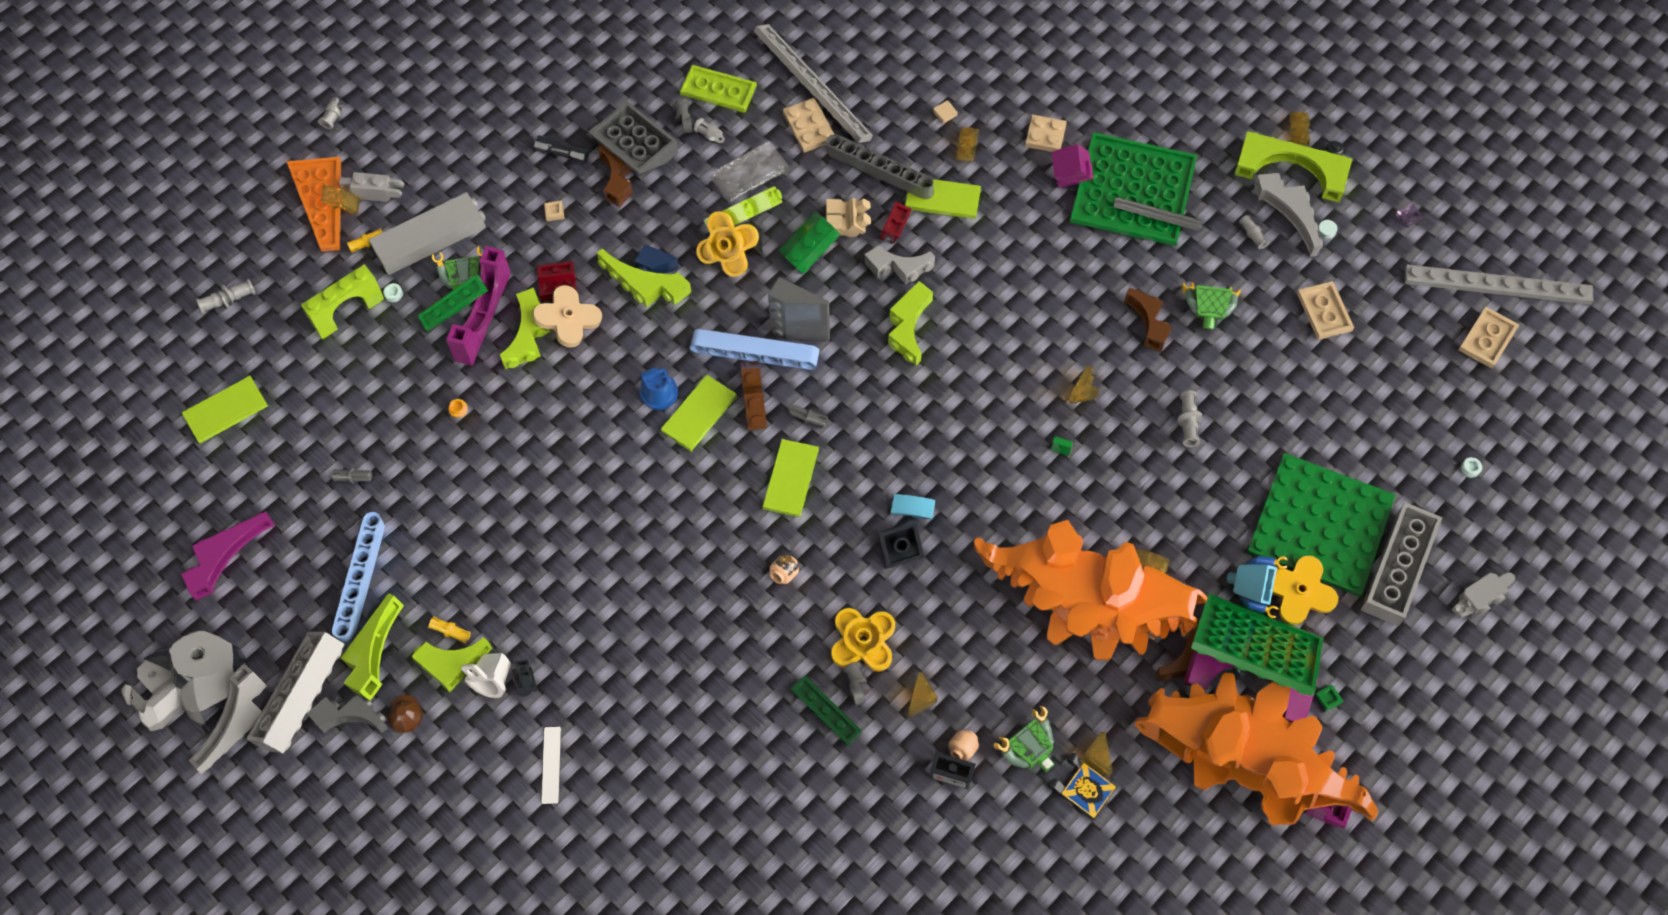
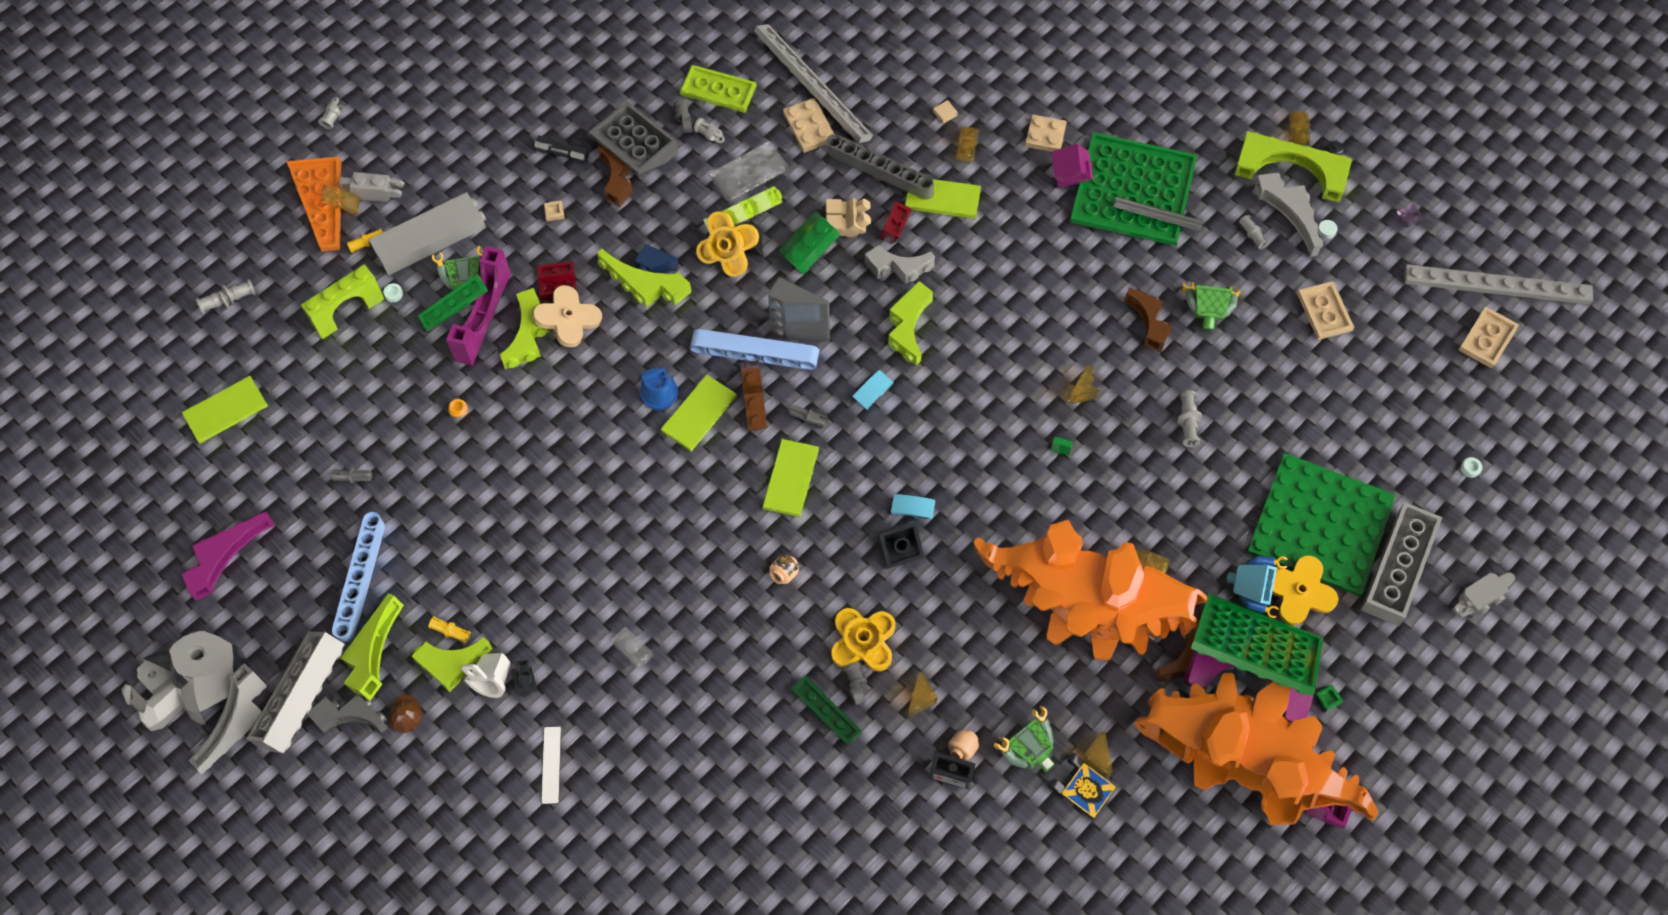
(632, 647): none -> clear plate
(872, 389): none -> medium azure slope

